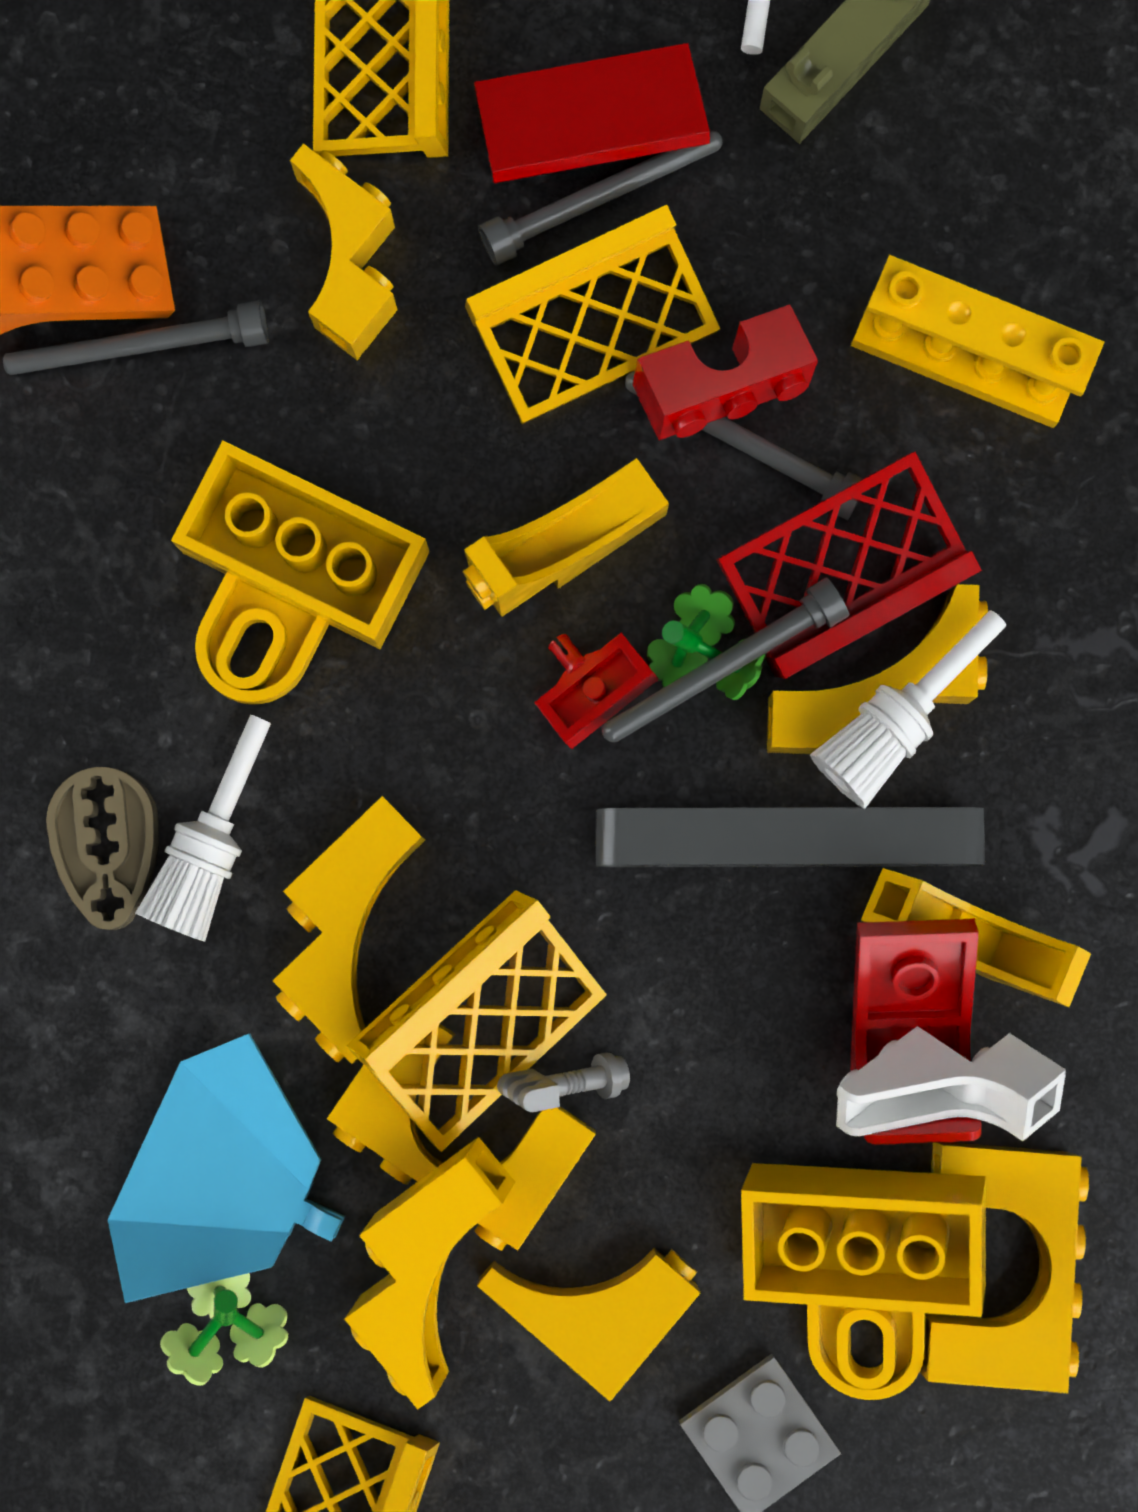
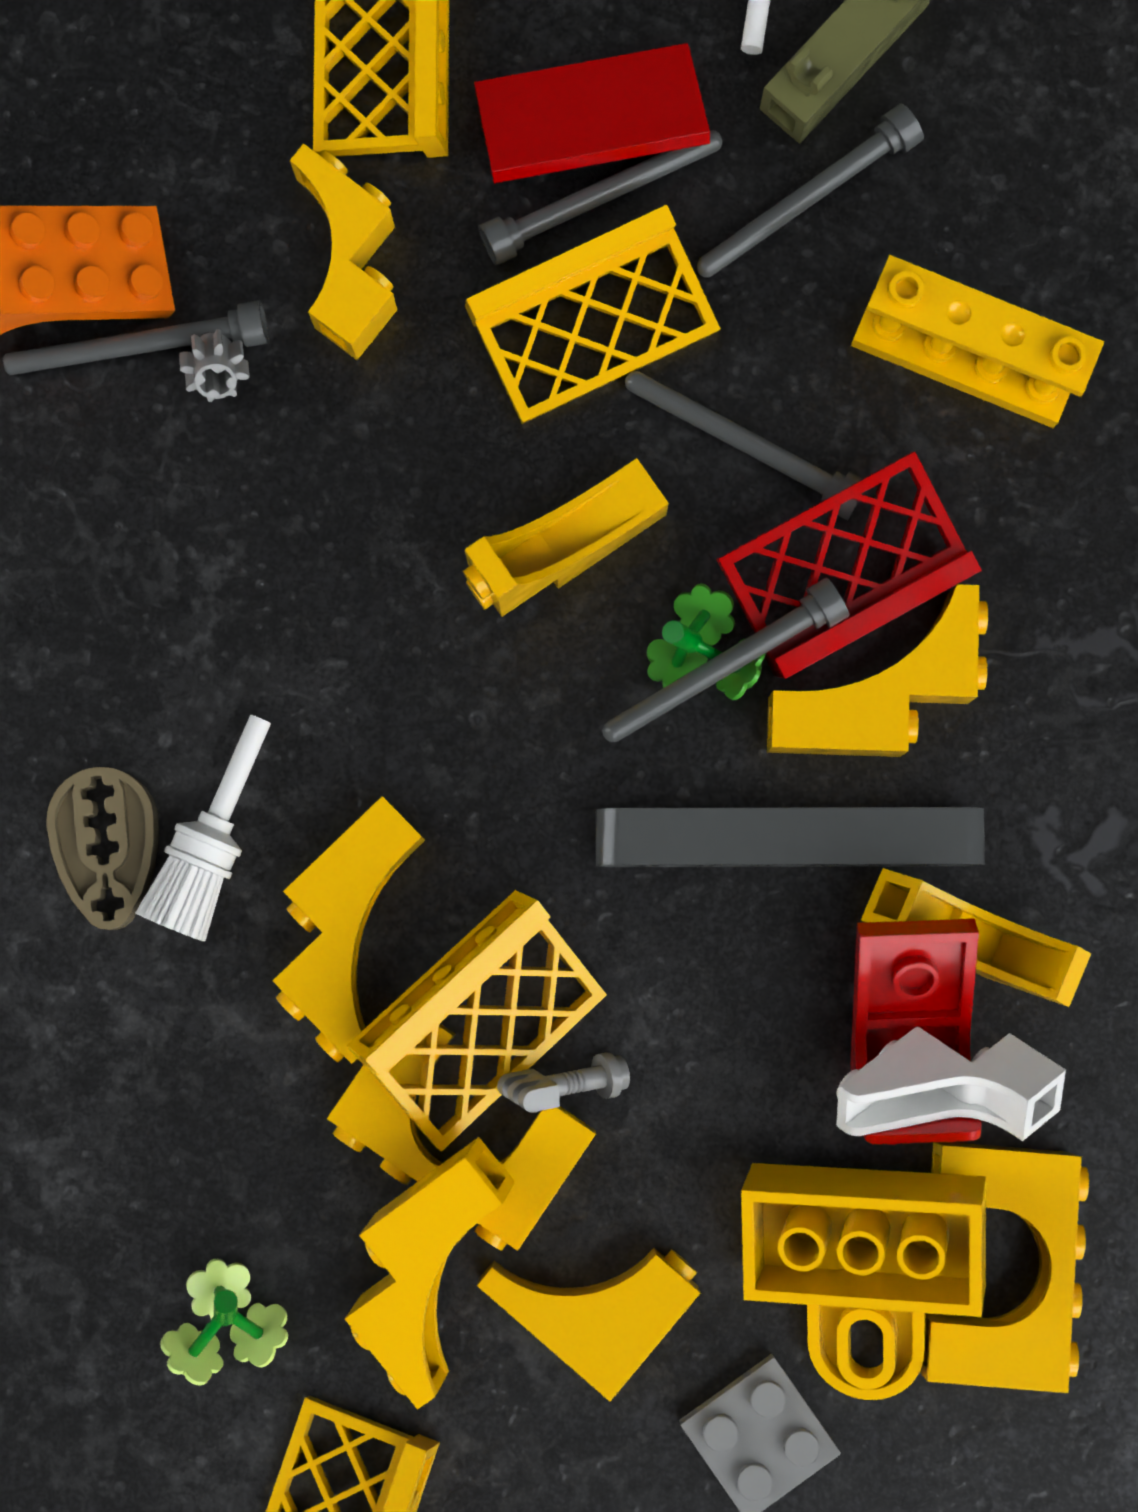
(214, 365): none -> light grey gear
(216, 1178): medium azure panel -> none
(291, 563): yellow brick -> none
(593, 687): red plate -> none
(686, 394): red arch -> none
(895, 133): none -> dark grey piece
(895, 722): white piece -> none

